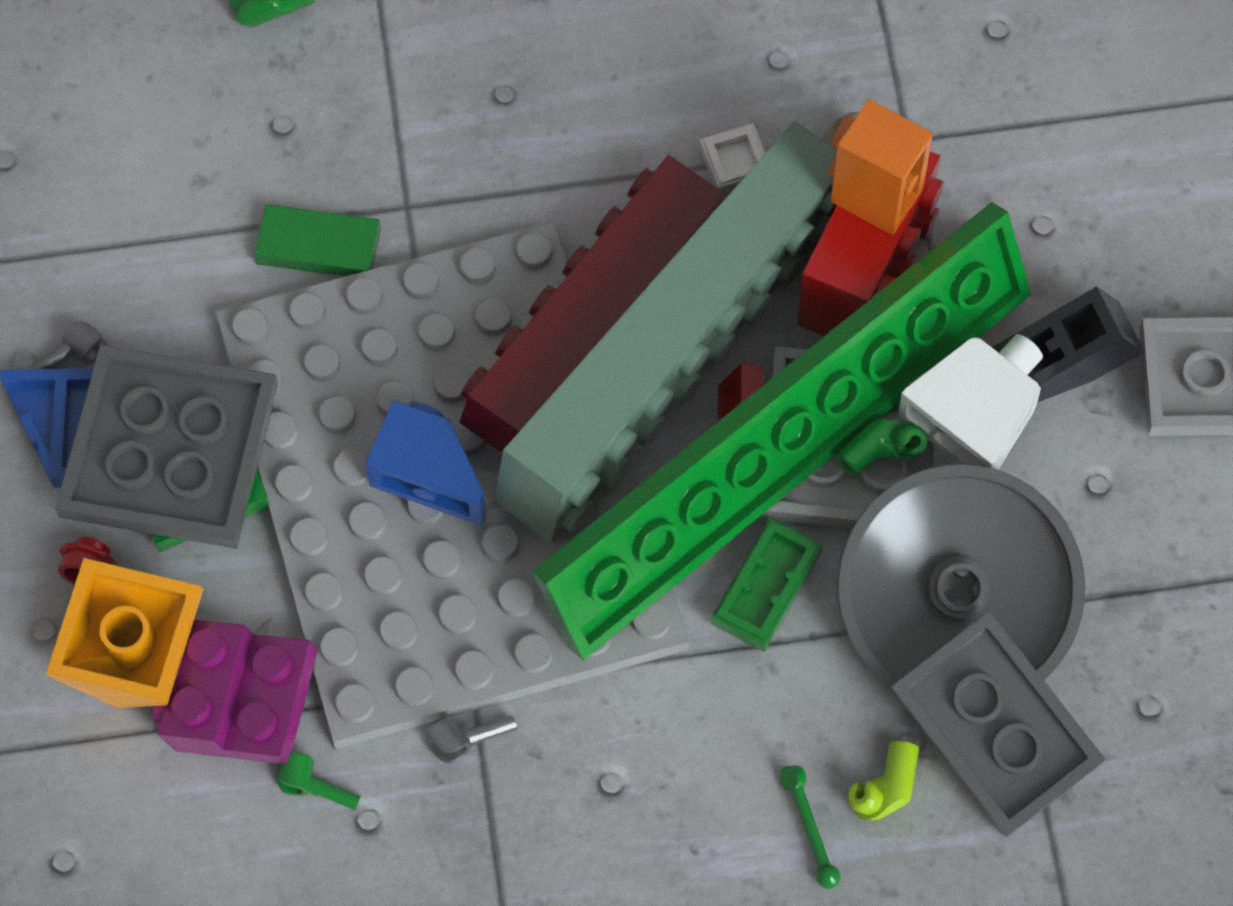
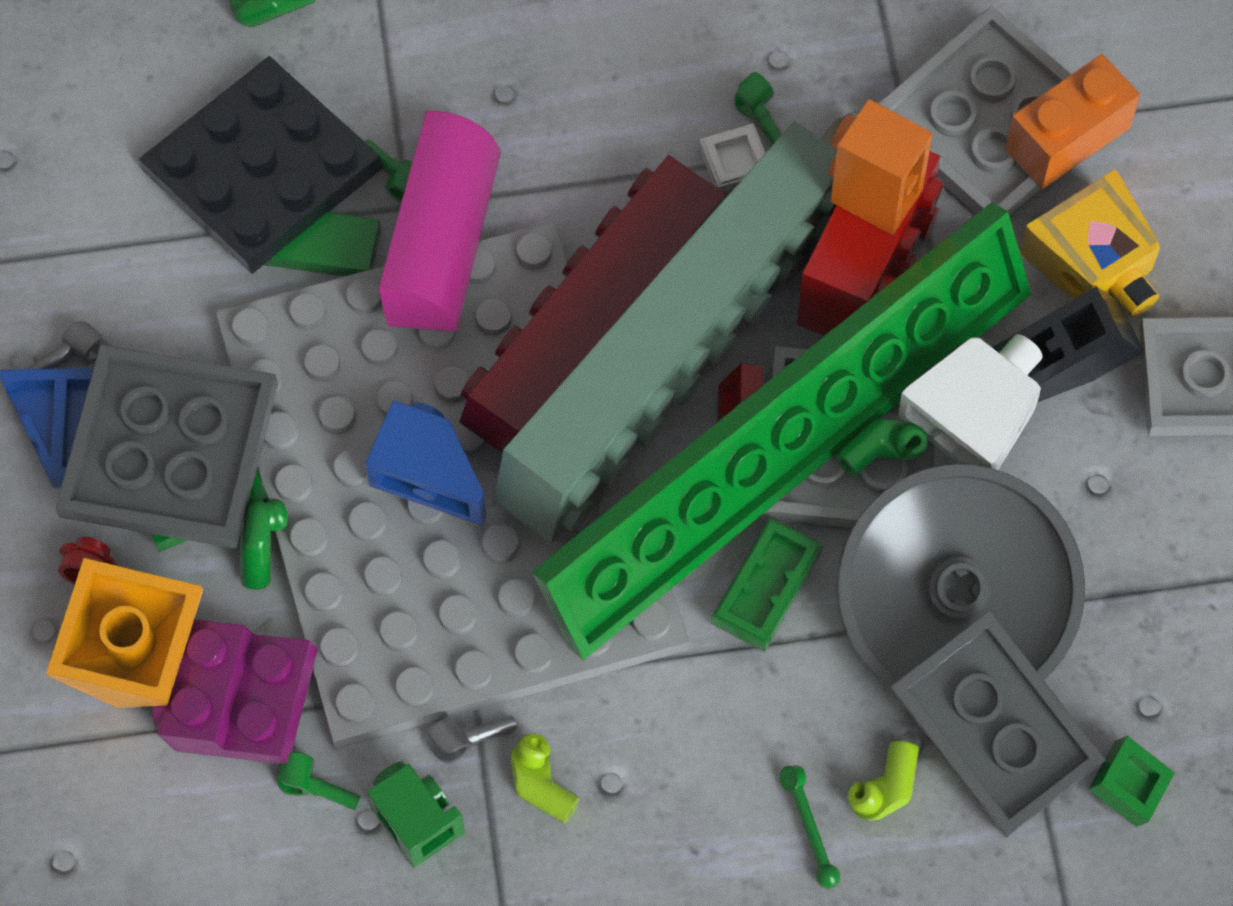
(256, 541): none -> green arm
(260, 164): none -> black plate
(399, 172): none -> green hand
(414, 812): none -> green brick
(439, 224): none -> dark pink brick
(534, 778): none -> lime arm
(750, 101): none -> green hand
(968, 105): none -> light grey plate
(1071, 121): none -> orange brick
(1096, 242): none -> yellow torso
(1131, 781): none -> green plate

